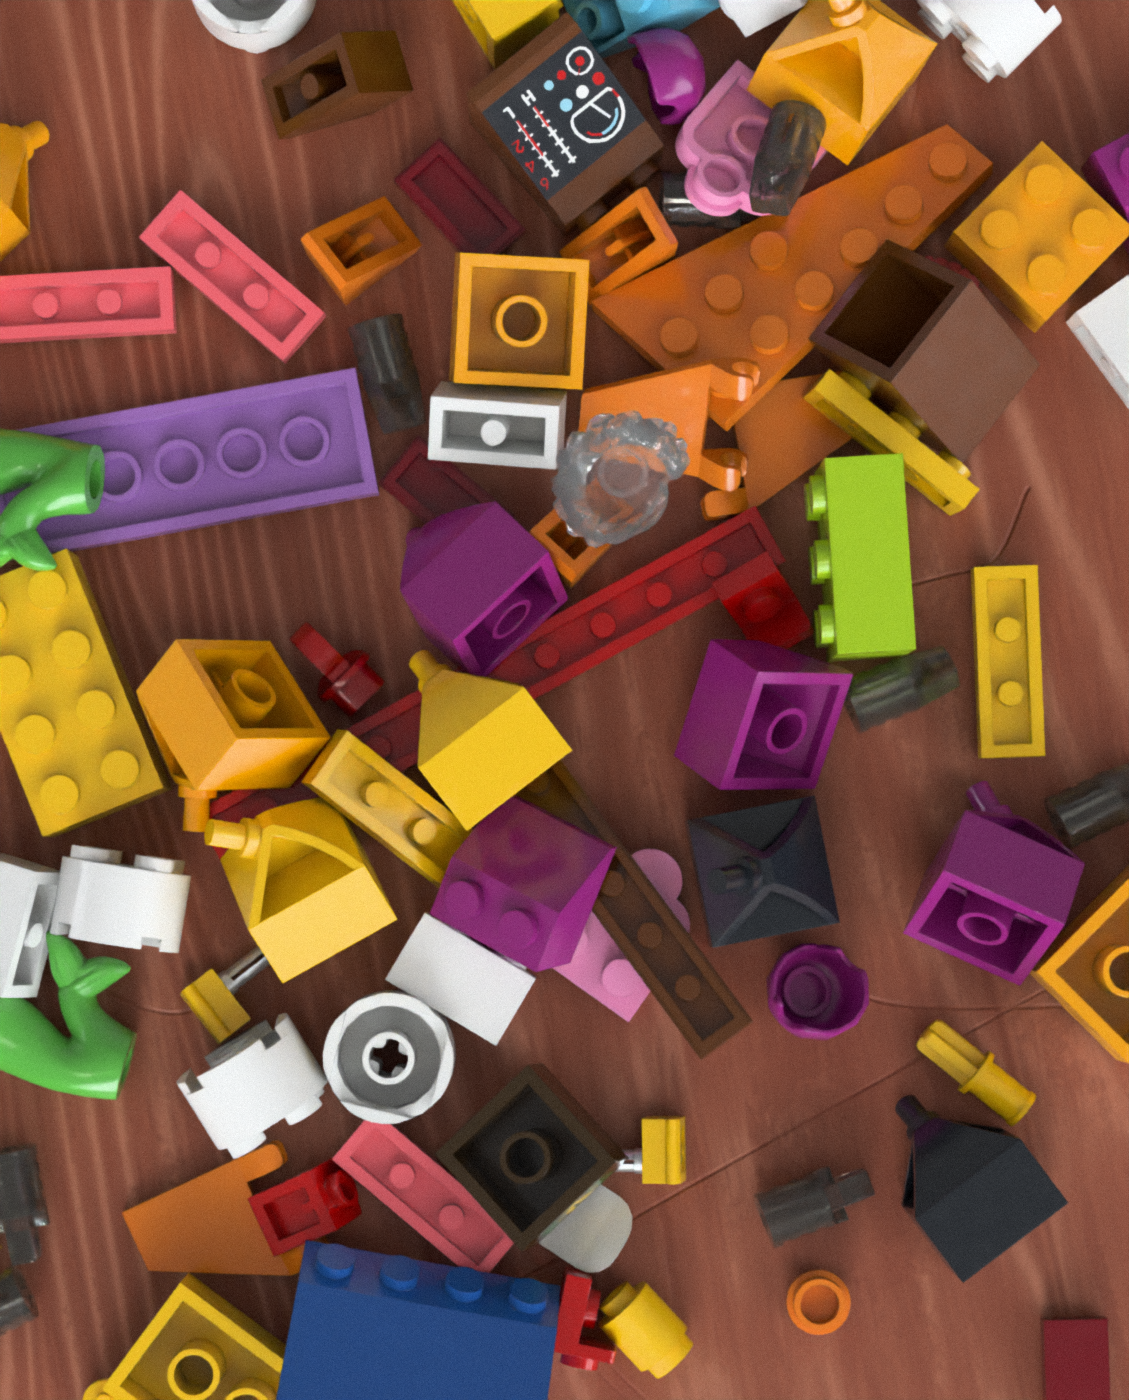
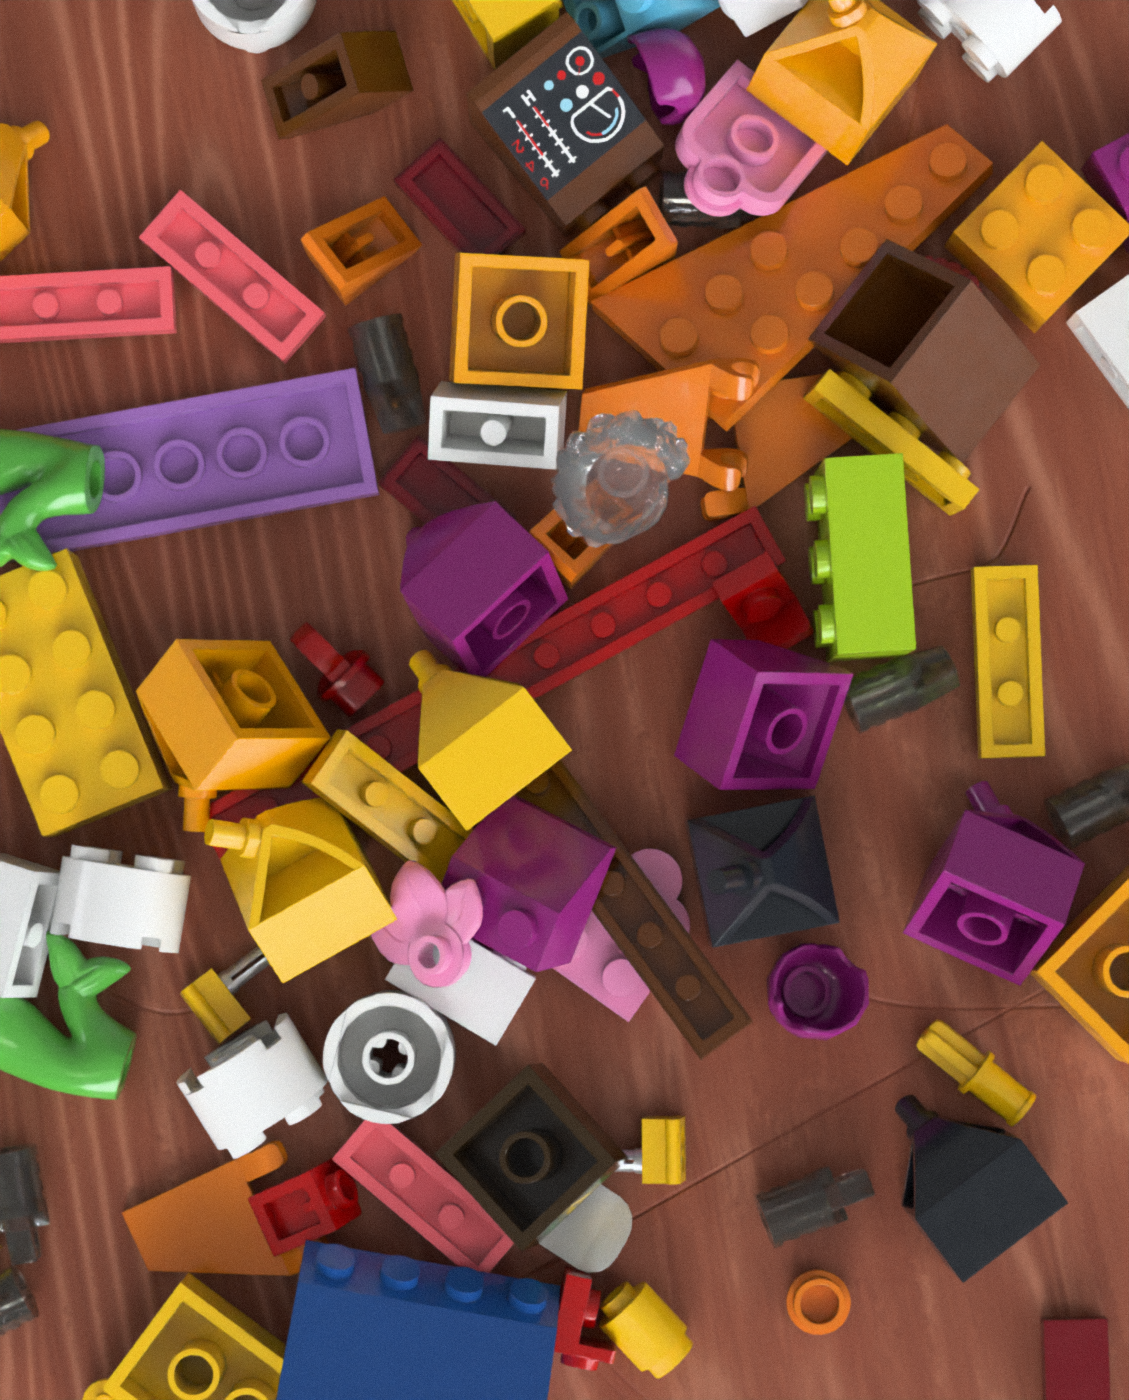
(427, 918): none -> bright pink plate
(785, 156): clear smoke hinge -> none

